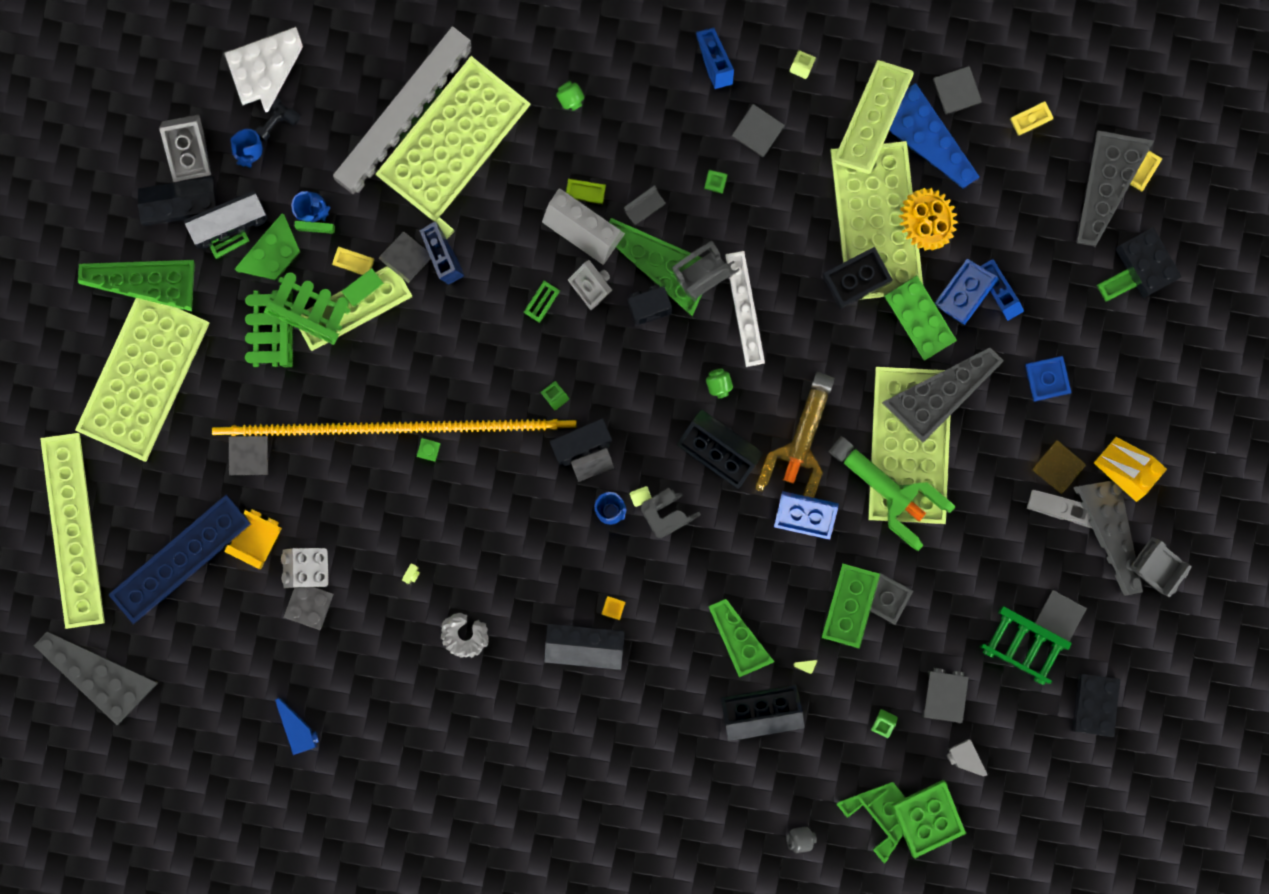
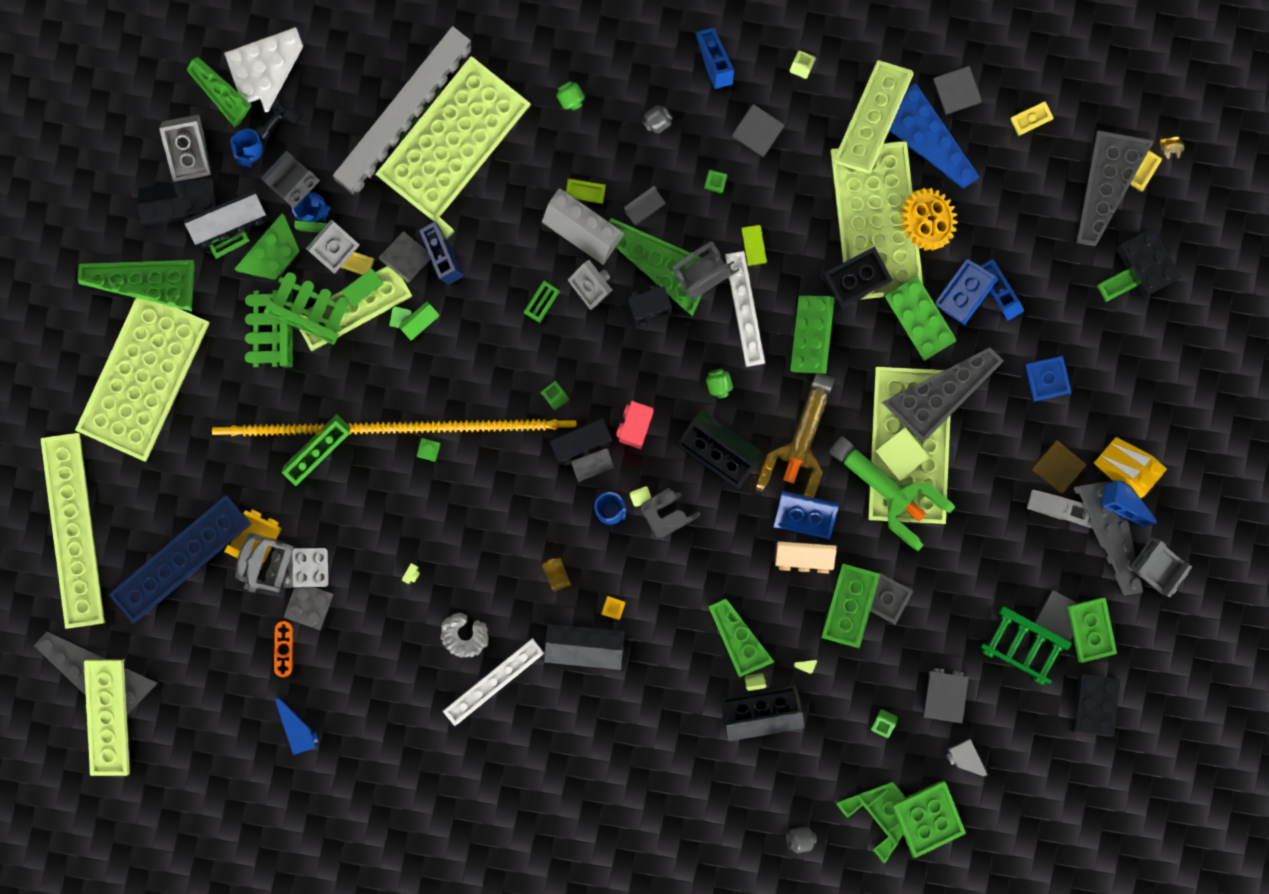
(106, 717): none -> yellowish green plate
(219, 91): none -> bright green wing
(248, 455): flat silver tile -> none
(277, 567): none -> dark grey animal
(289, 664): none -> orange beam
(290, 179): none -> dark grey panel
(316, 450): none -> bright green brick
(332, 246): none -> light grey tile
(399, 315): none -> bright green slope
(419, 321): none -> bright green tile
(493, 682): none -> white tile
(556, 574): none -> clear yellow bracket
(636, 424): none -> coral brick
(658, 119): none -> dark grey head
(754, 245): none -> lime tile
(755, 681): none -> yellowish green slope
(805, 557): none -> slope
(812, 334): none -> bright green plate
(902, 454): none -> yellowish green tile
(1091, 629): none -> bright green plate
(1126, 503): none -> blue slope
(1172, 145): none -> clear yellow tile

